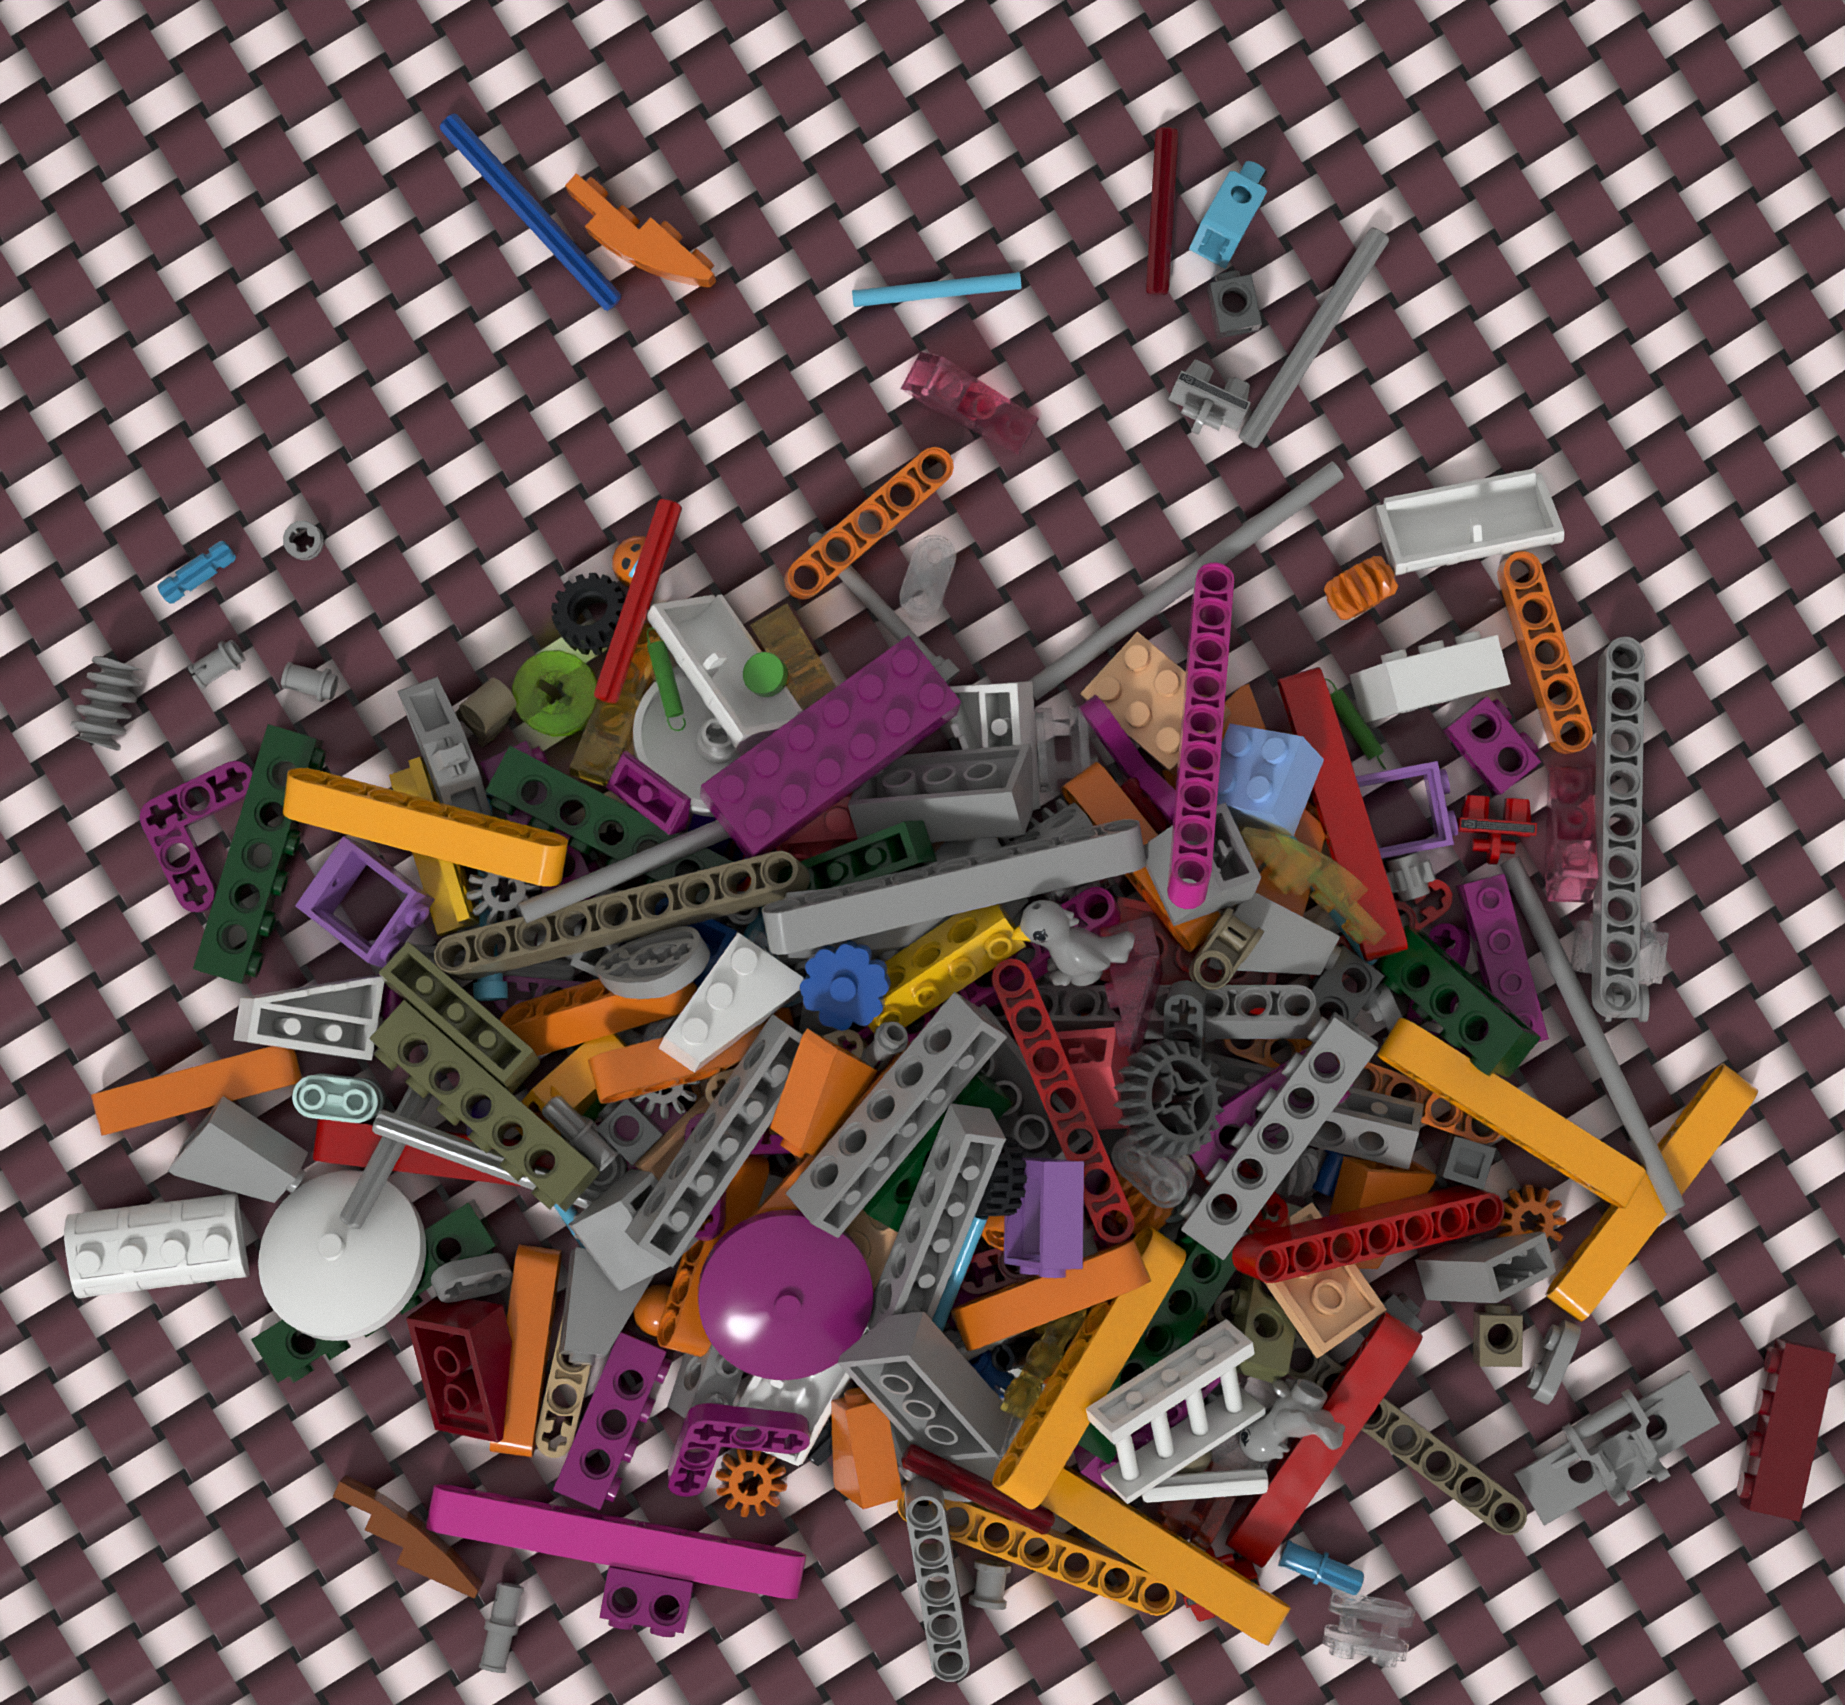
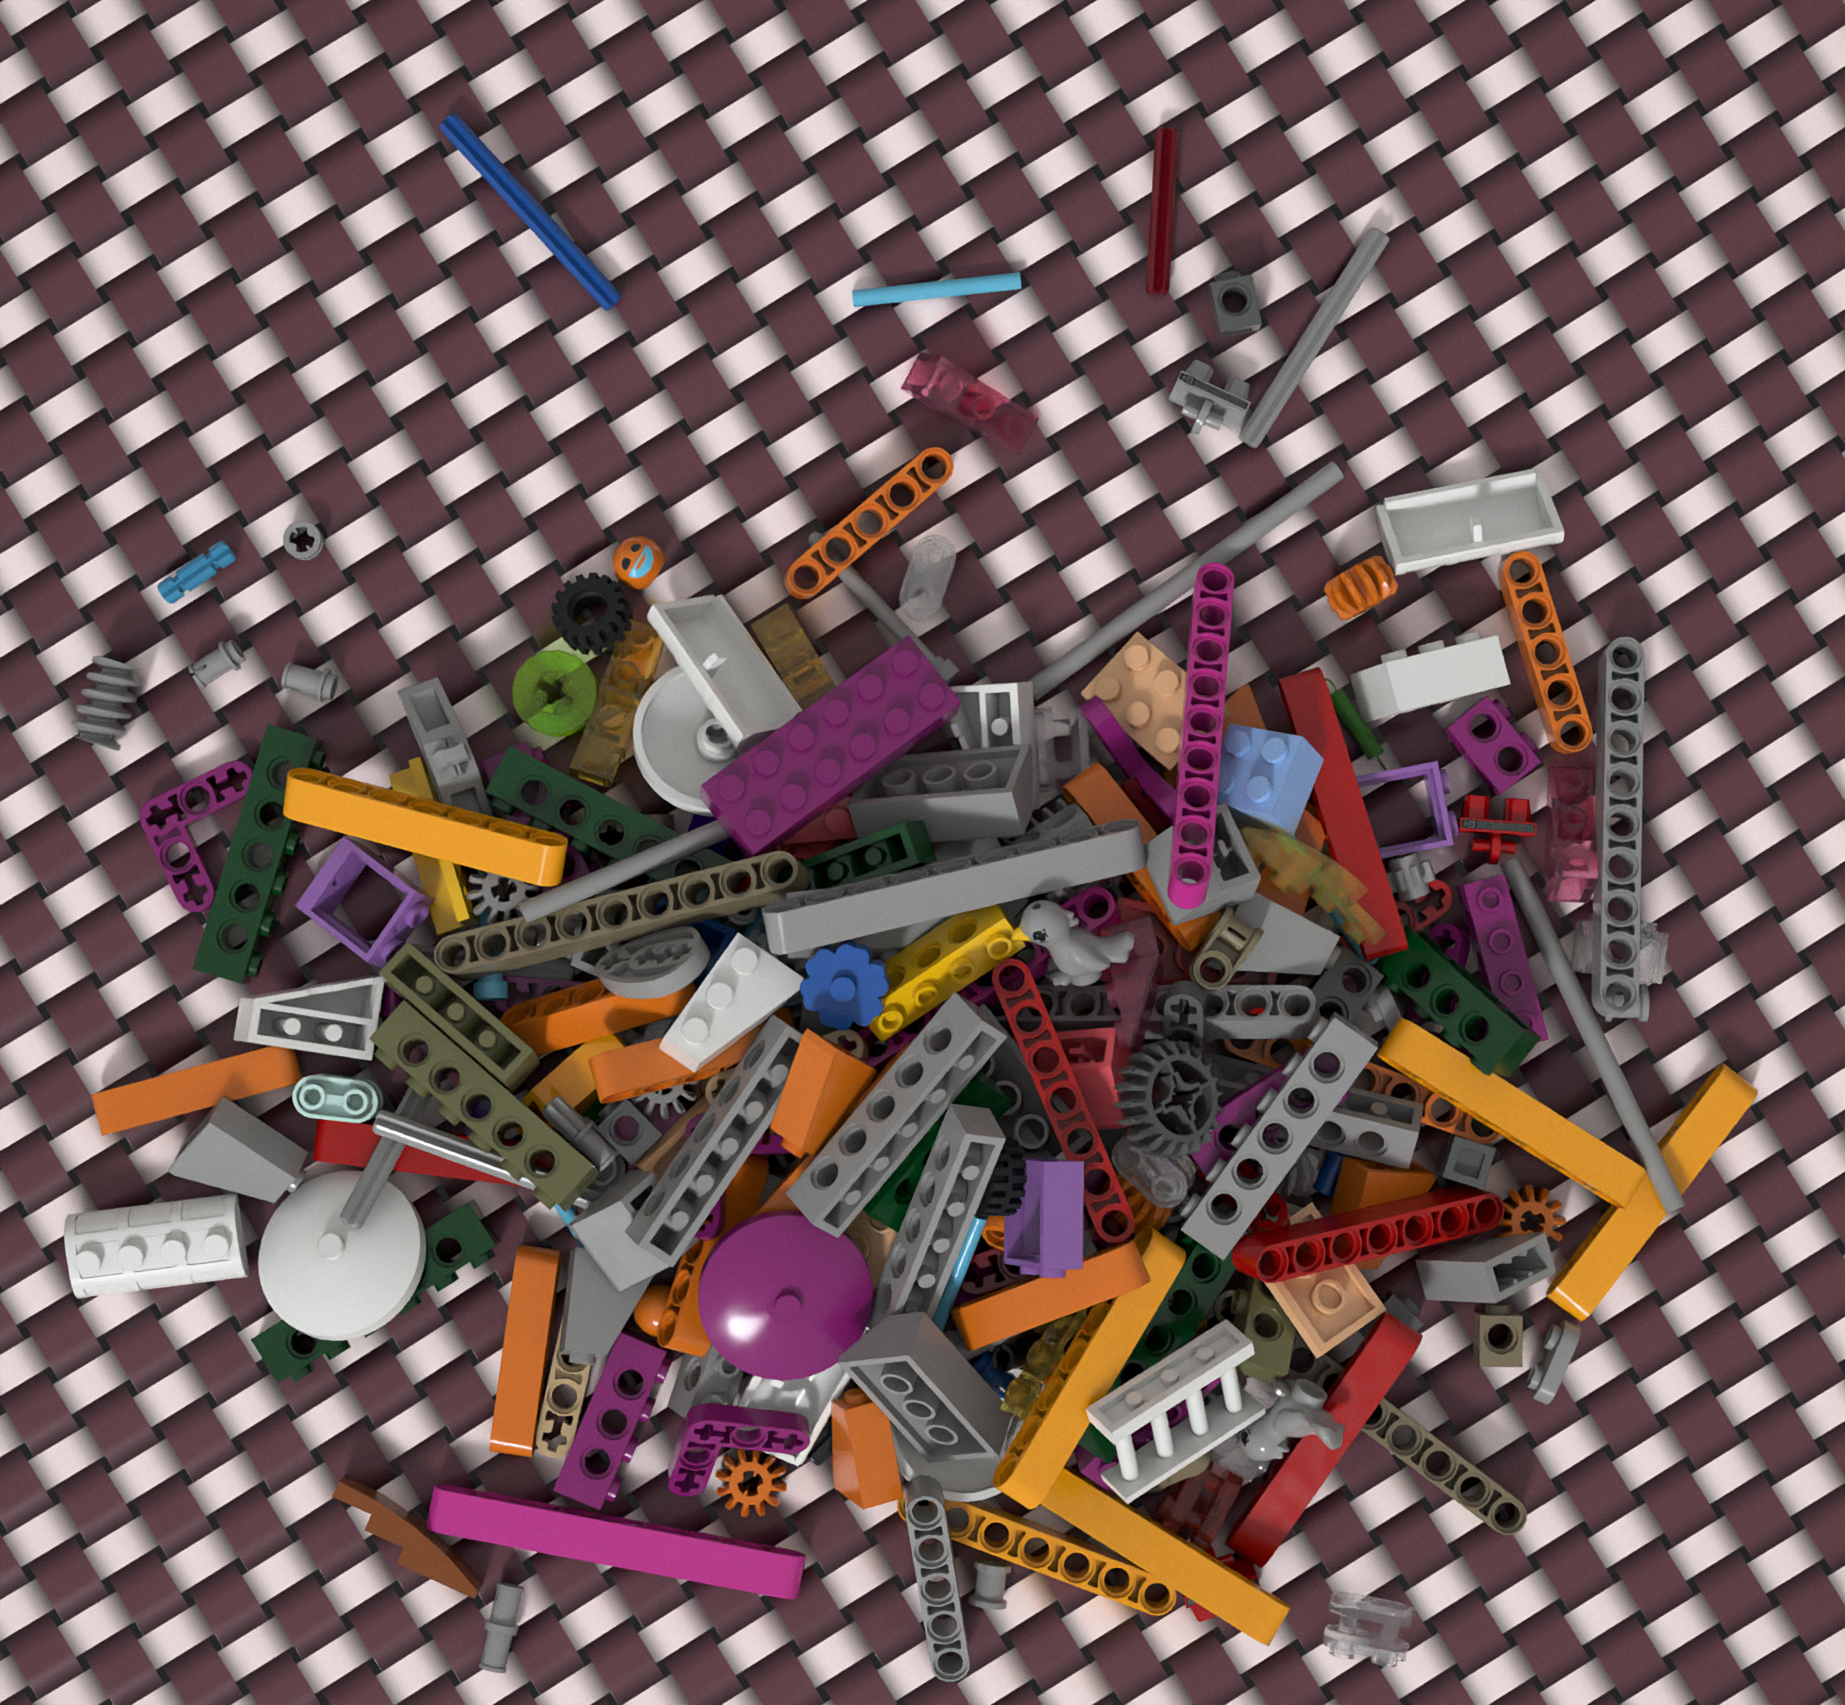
(464, 1365): dark red slope -> none
(471, 1277): light grey beam -> none
(487, 710): dark tan piece -> none
(638, 601): red axle -> none
(645, 1611): magenta brick -> none
(650, 248): orange slope -> none
(650, 794): magenta slope -> none
(665, 680): bright green piece -> none
(765, 674): bright green tile -> none
(888, 1041): light grey pin -> none
(974, 1488): dark red axle -> none
(1209, 1485): white axle -> none
(1230, 214): medium azure torso -> none
(1321, 1568): dark azure axle -> none
(1621, 1458): light grey piece -> none
(1786, 1429): dark red brick -> none

